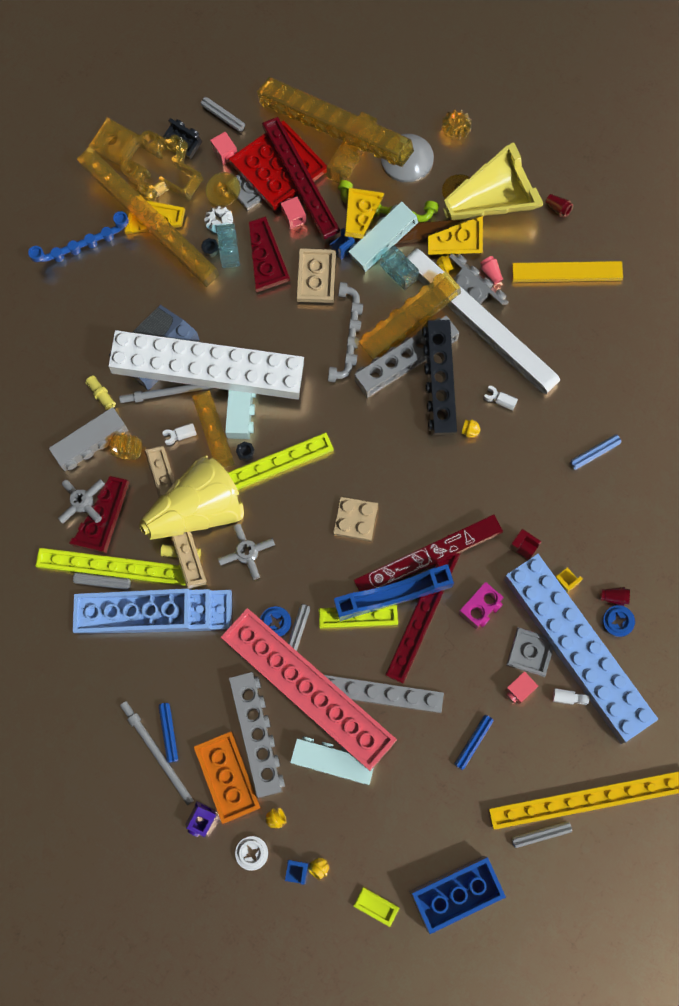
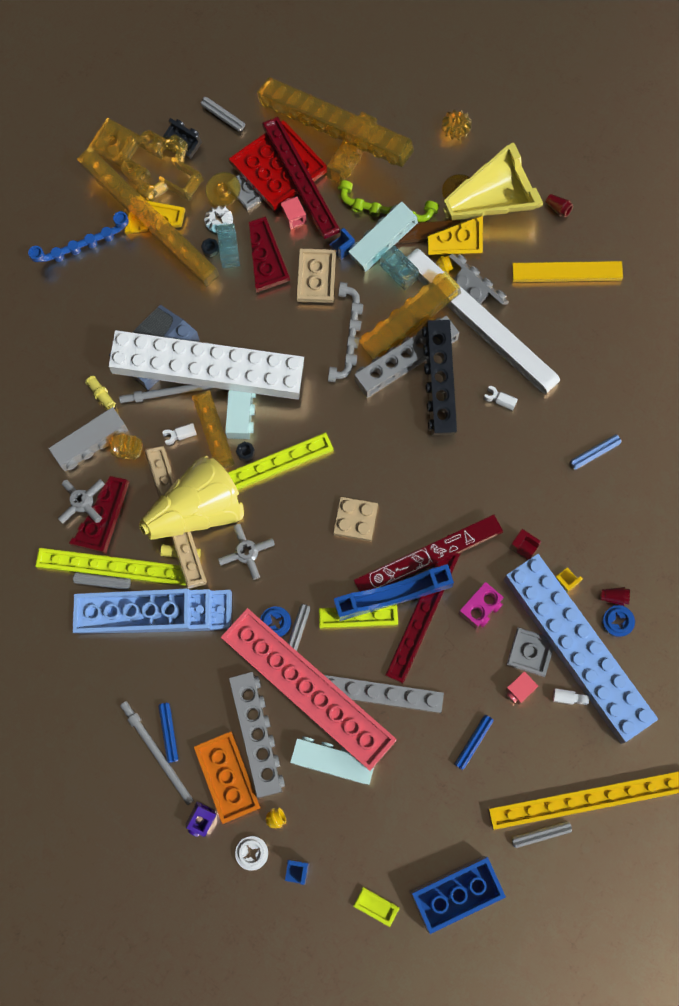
(223, 147): coral brick -> none
(318, 868): yellow plate -> none
(360, 211): yellow wing -> none
(416, 166): light grey dish -> none
(471, 428): yellow plate -> none
(491, 269): coral cone -> none

